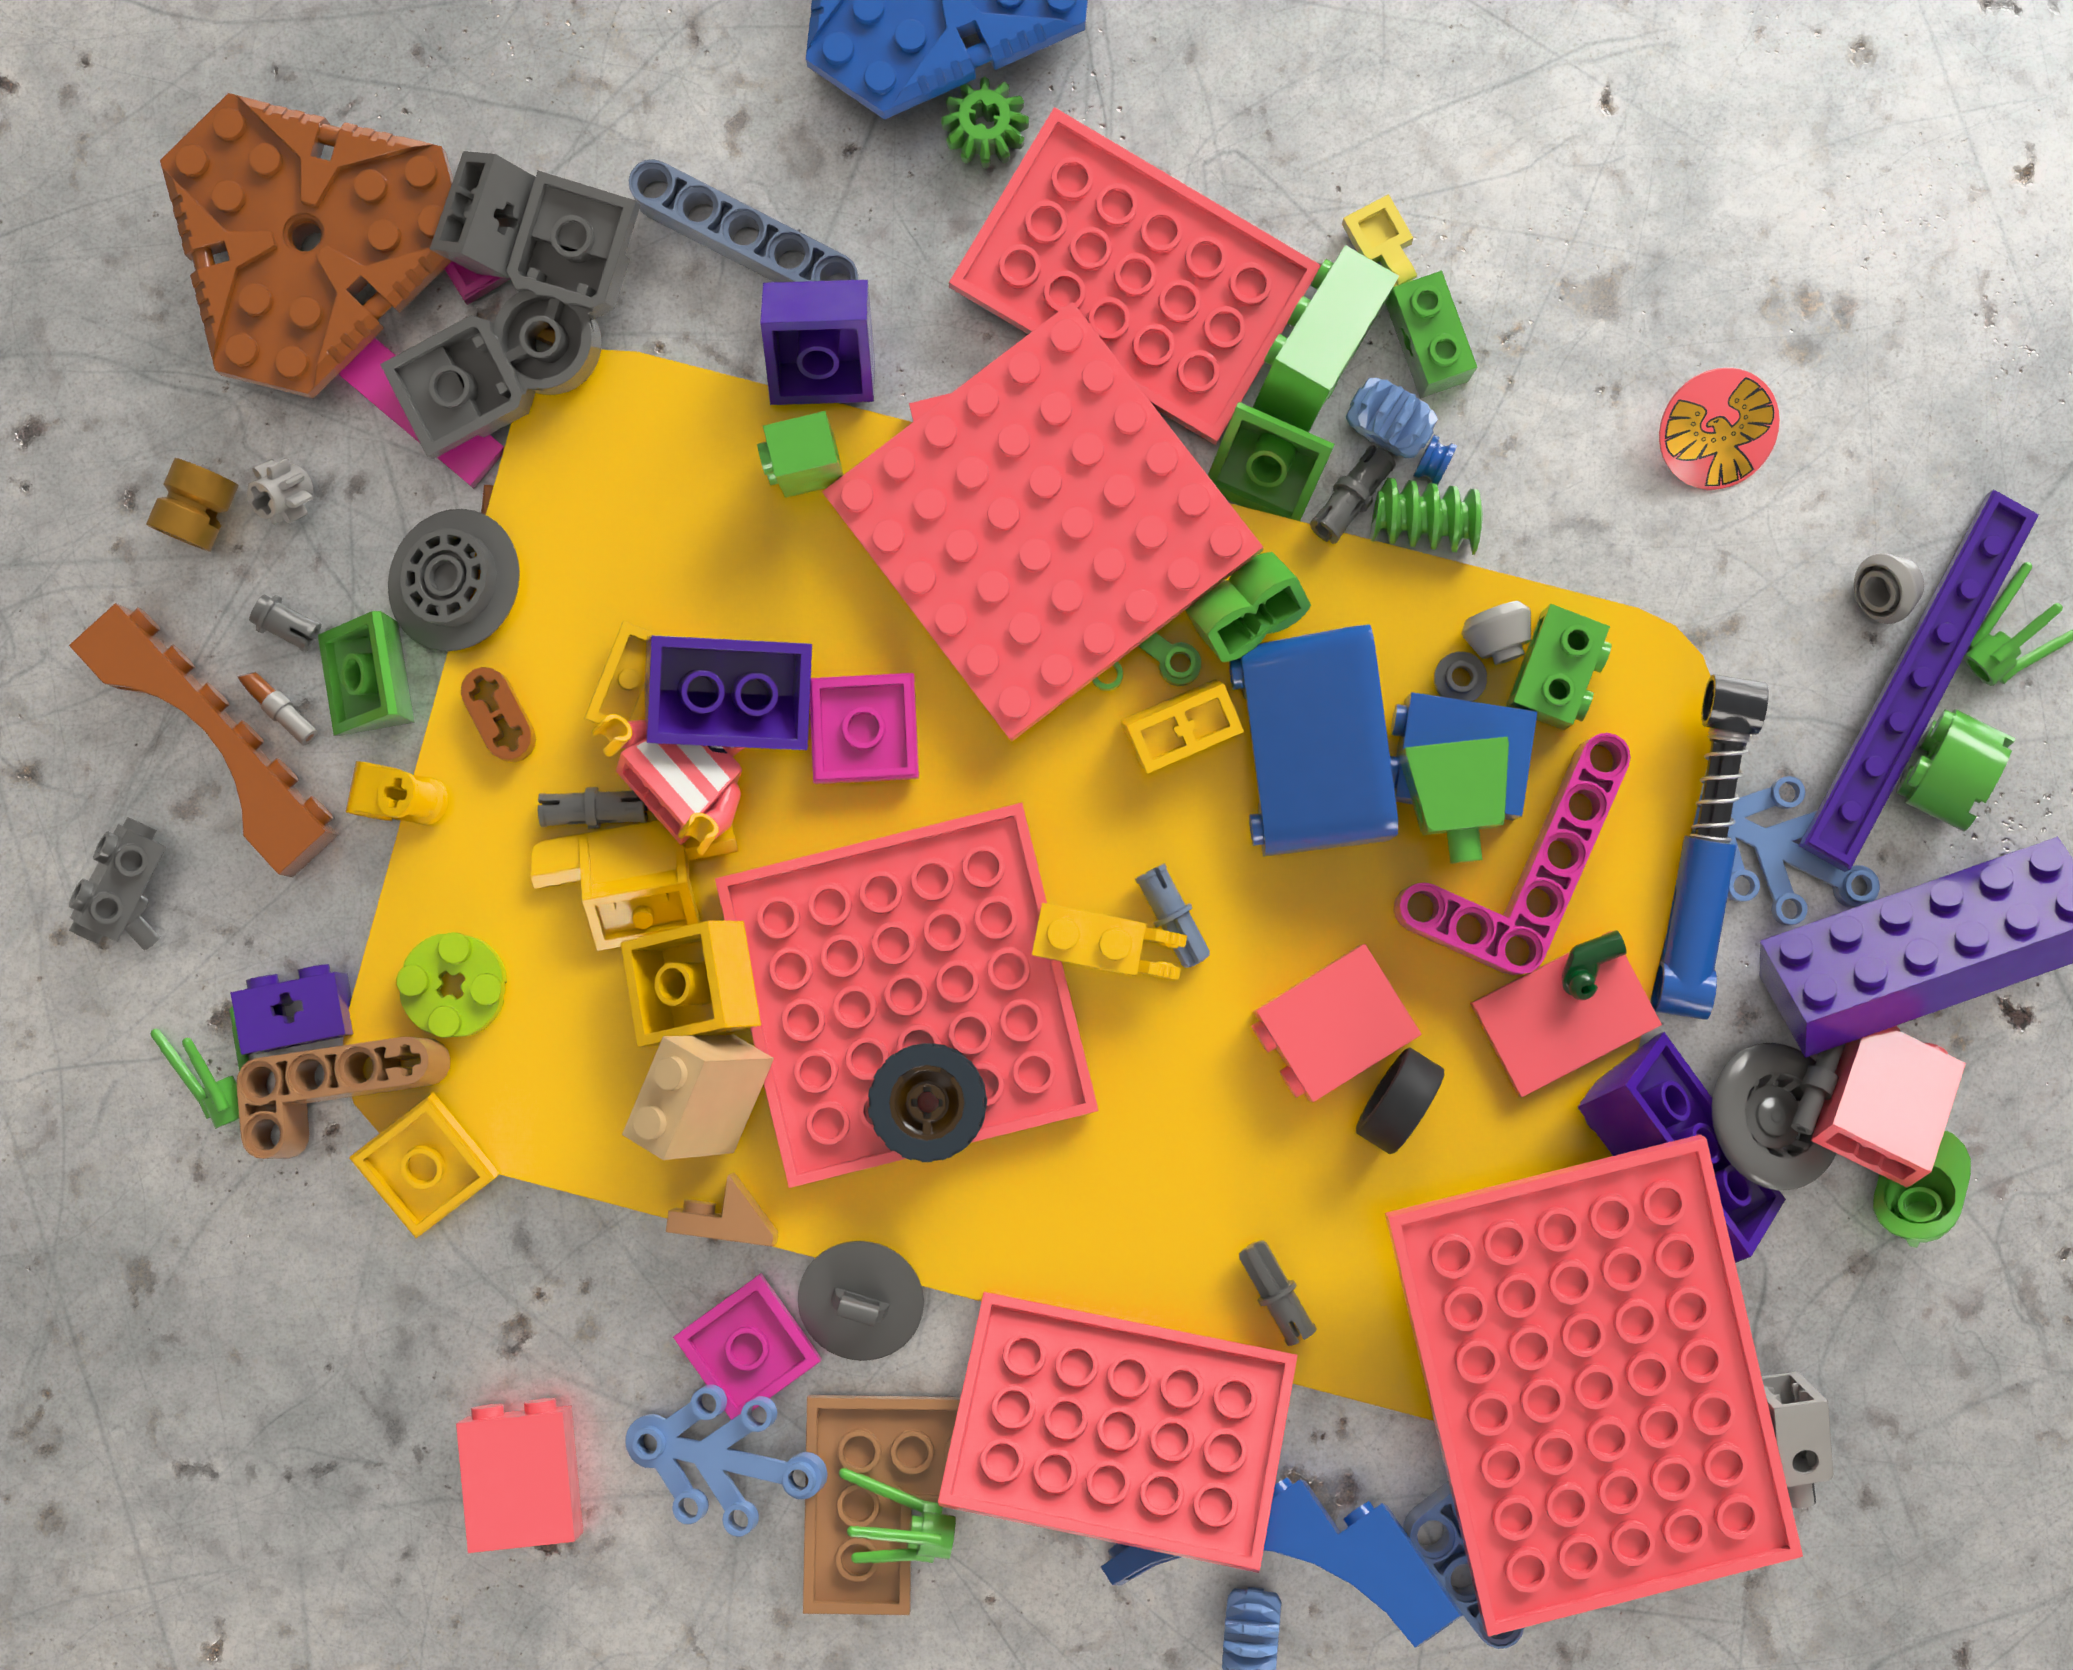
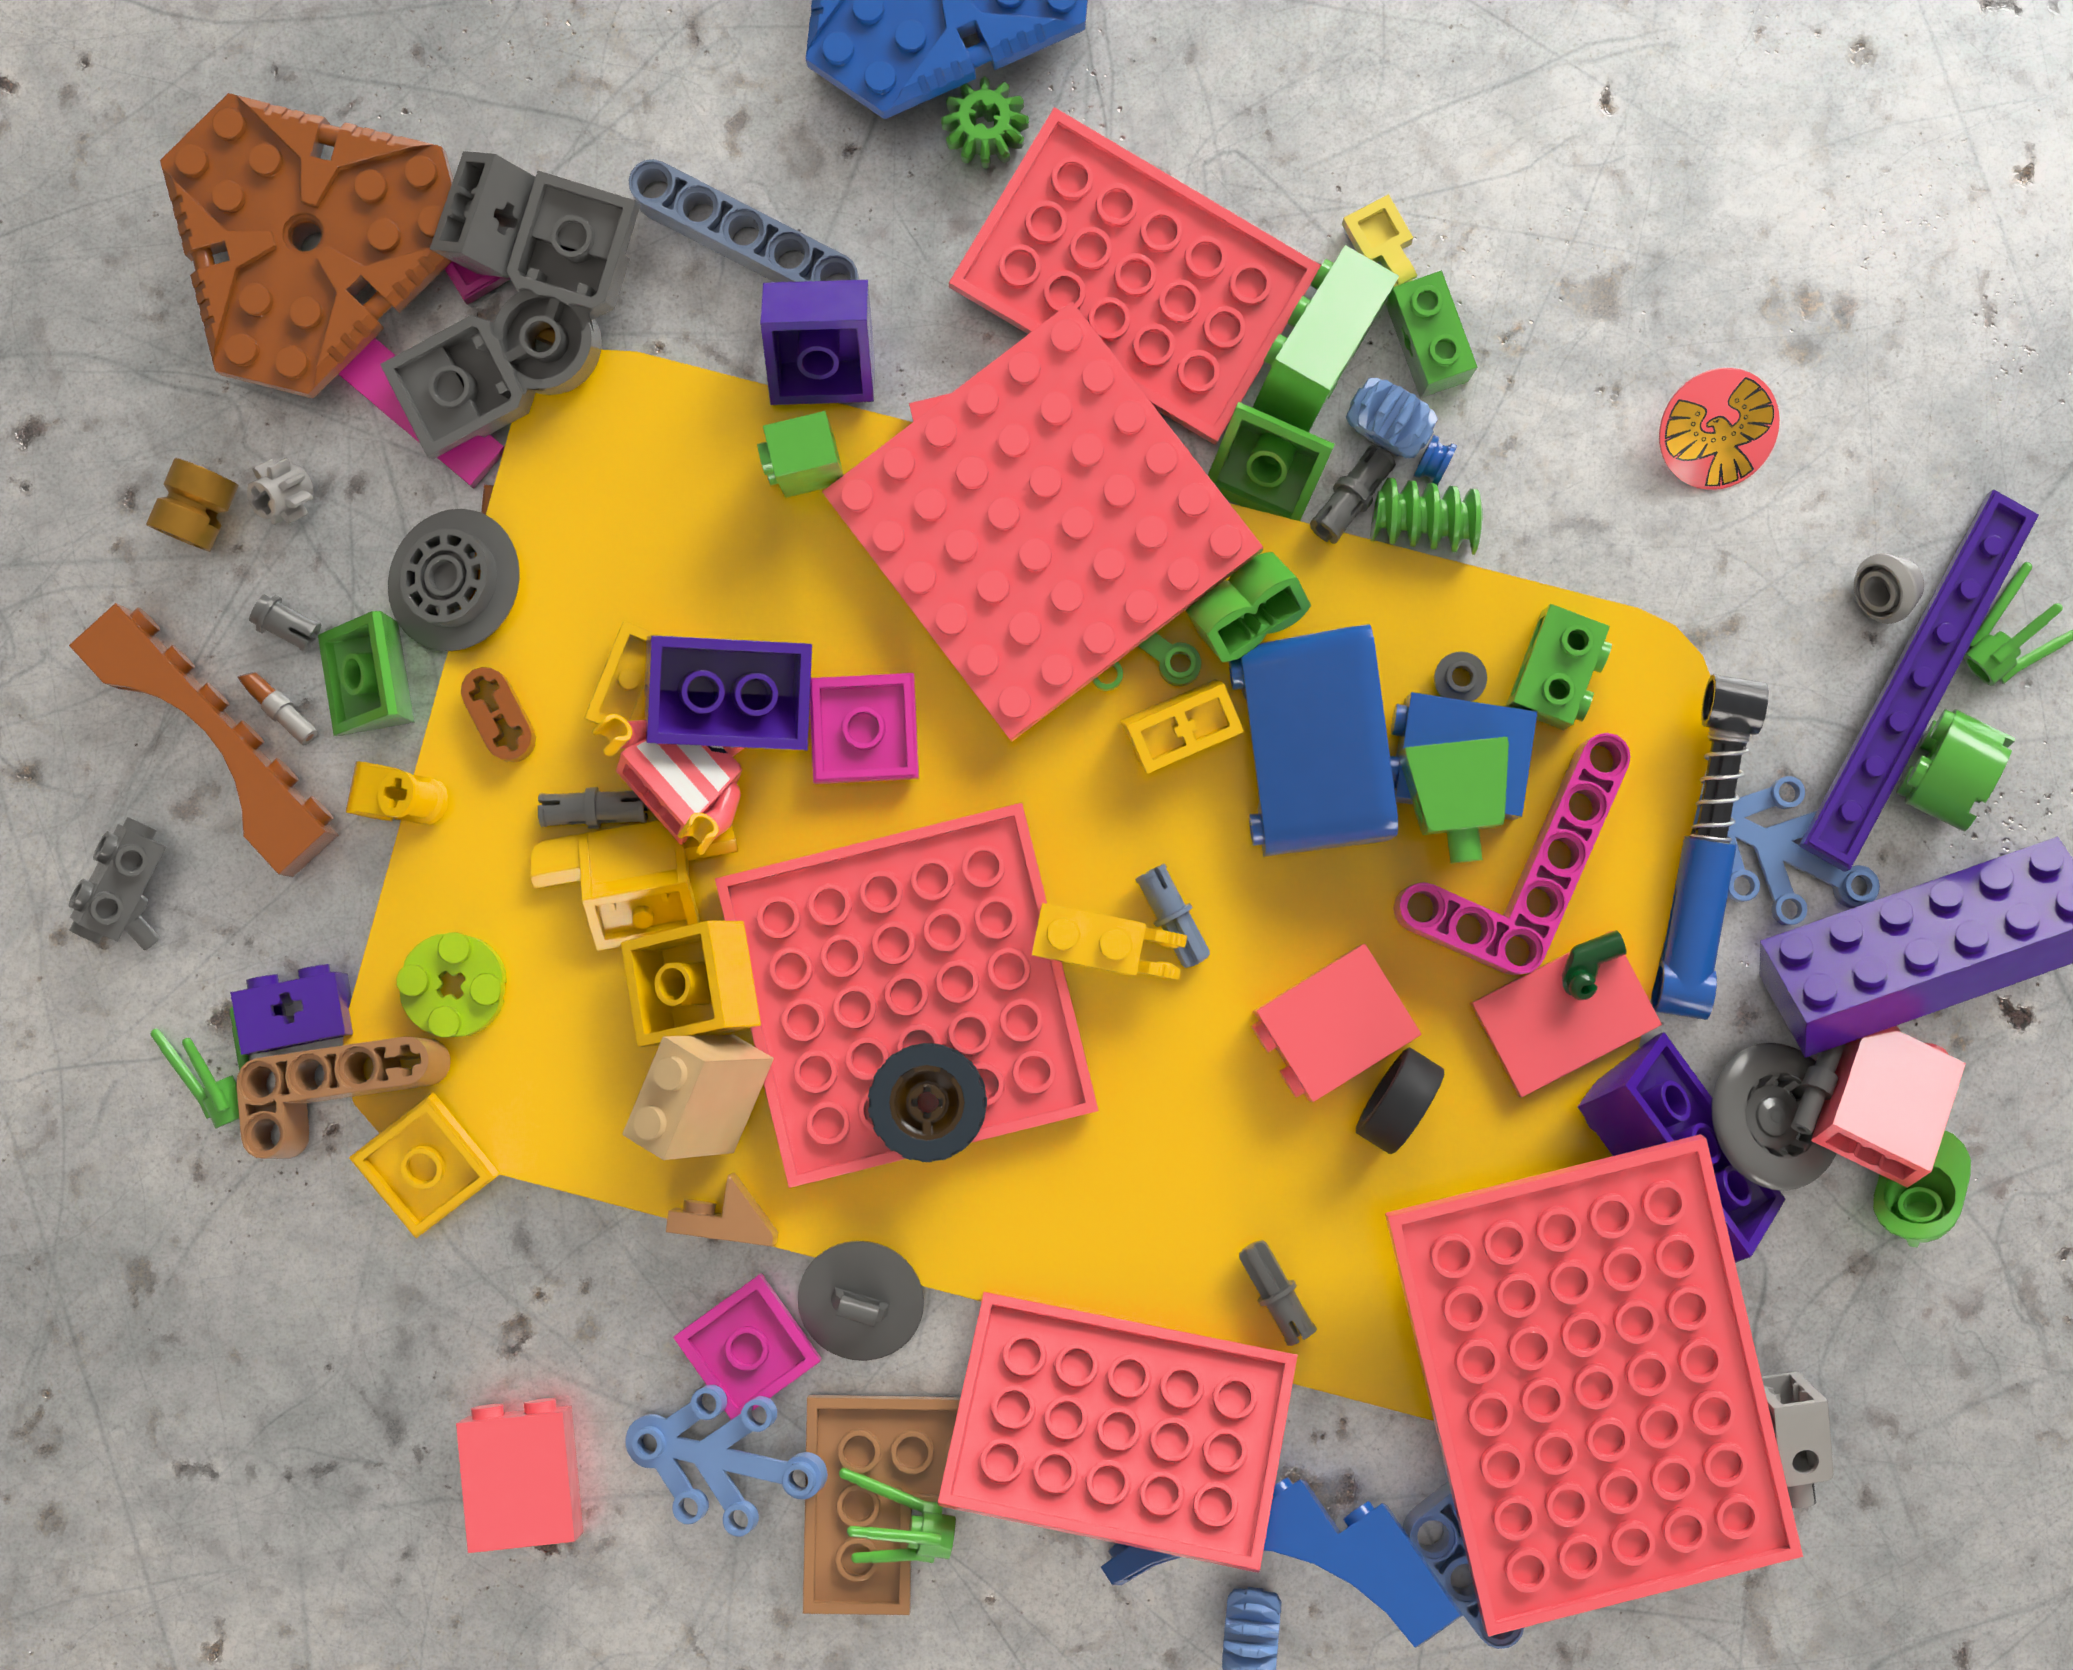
(1499, 632): light grey cone -> none

